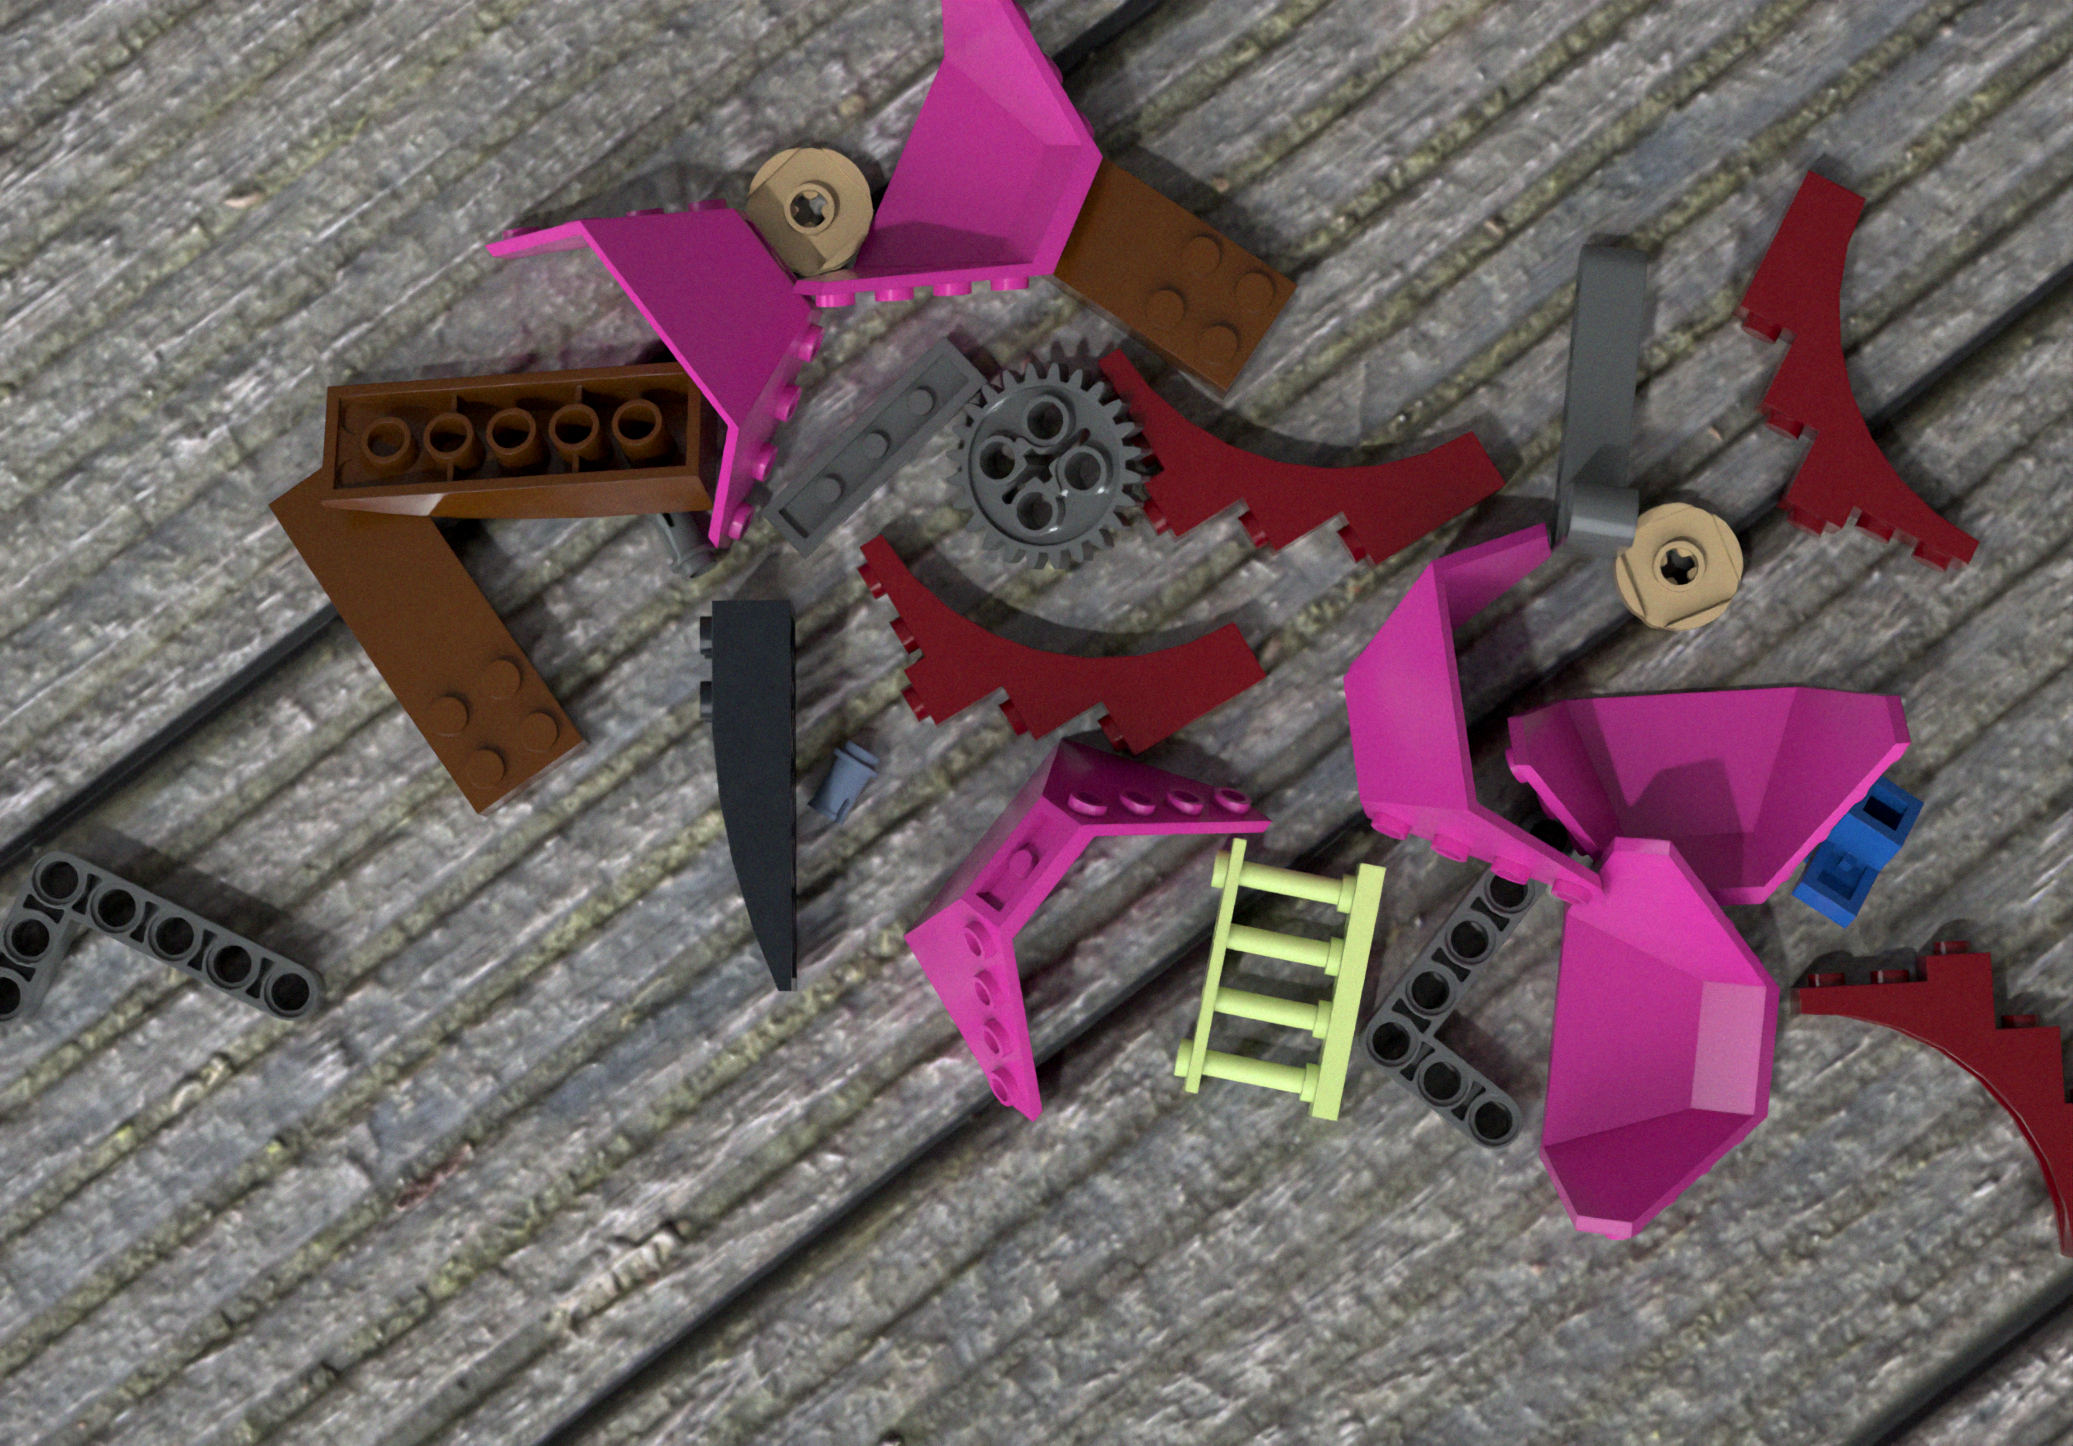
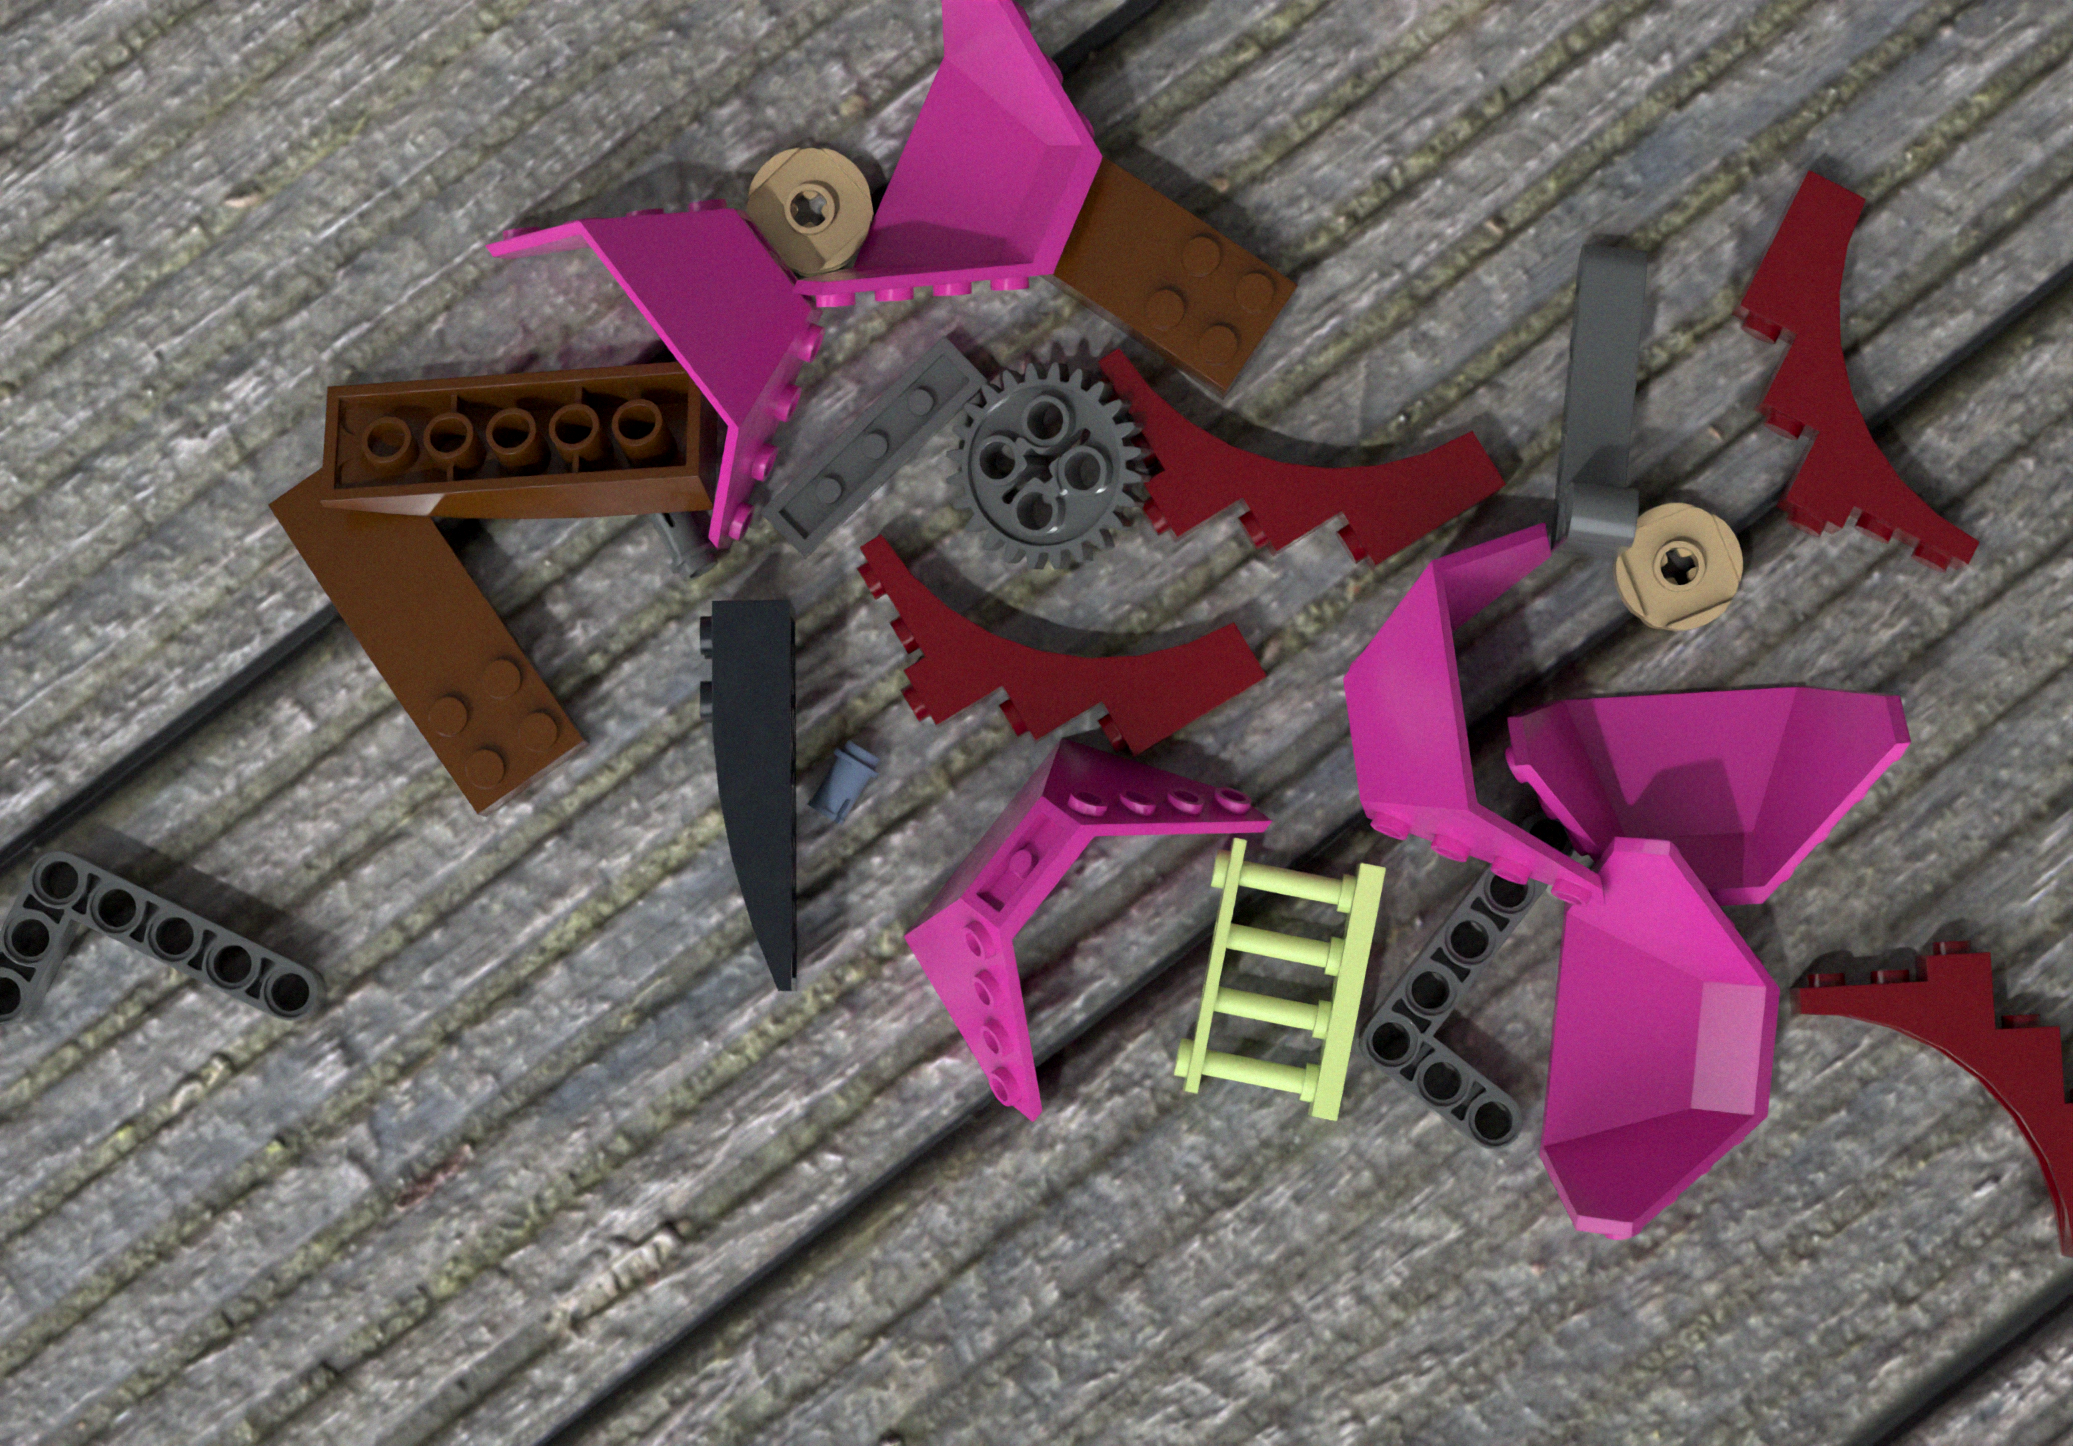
(1856, 850): blue brick -> none

